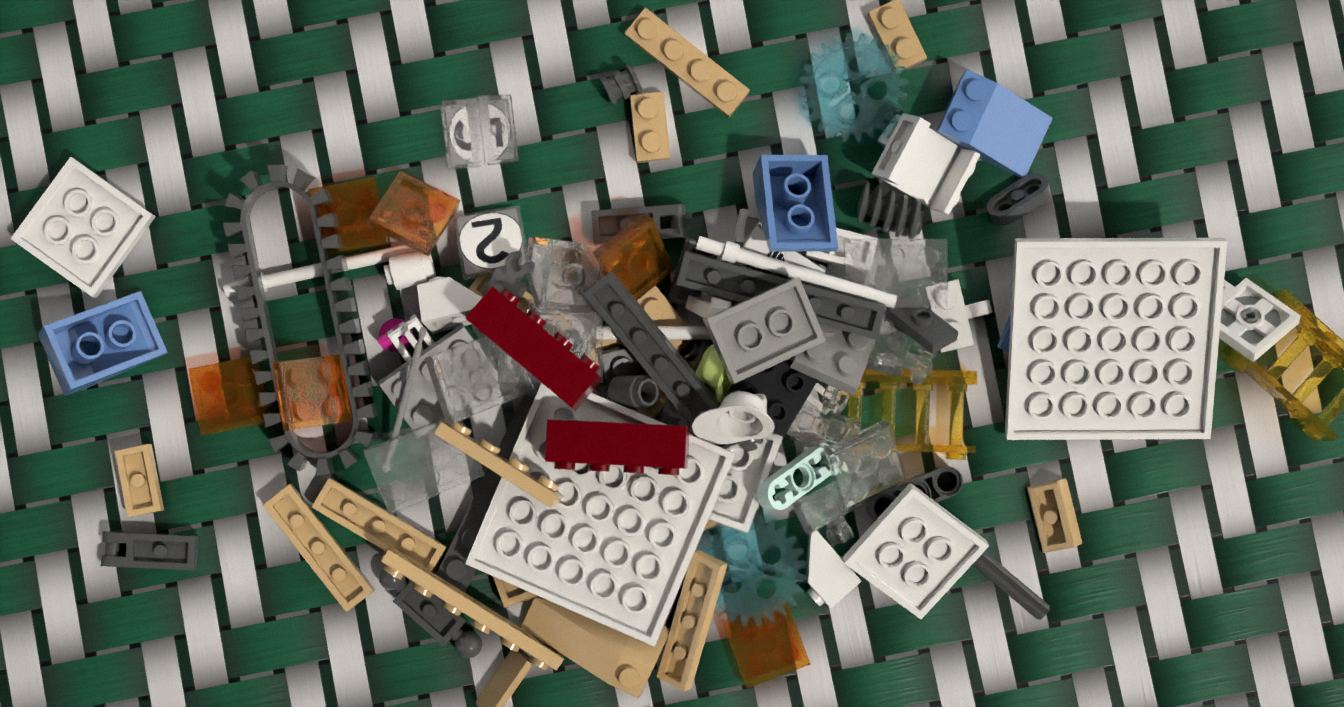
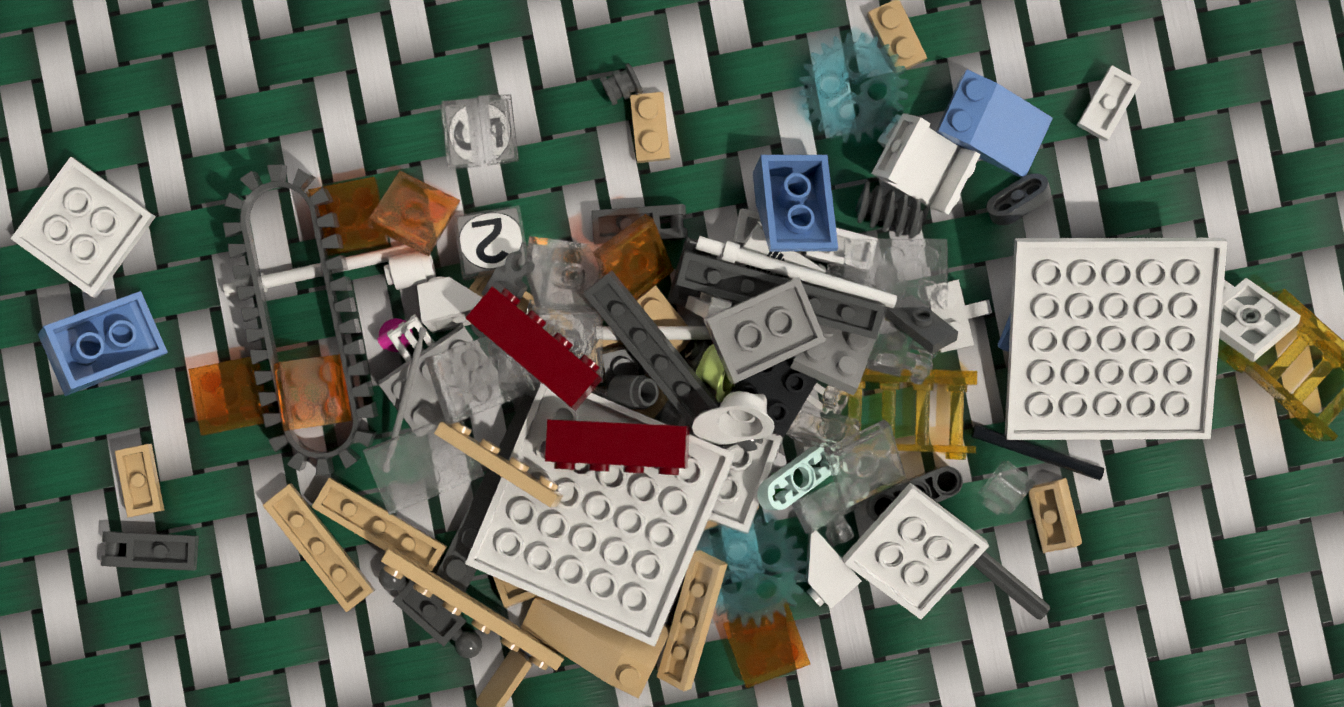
(687, 62): tan plate -> none
(1005, 489): none -> clear brick
(1038, 452): none -> black bar
(1108, 103): none -> white plate

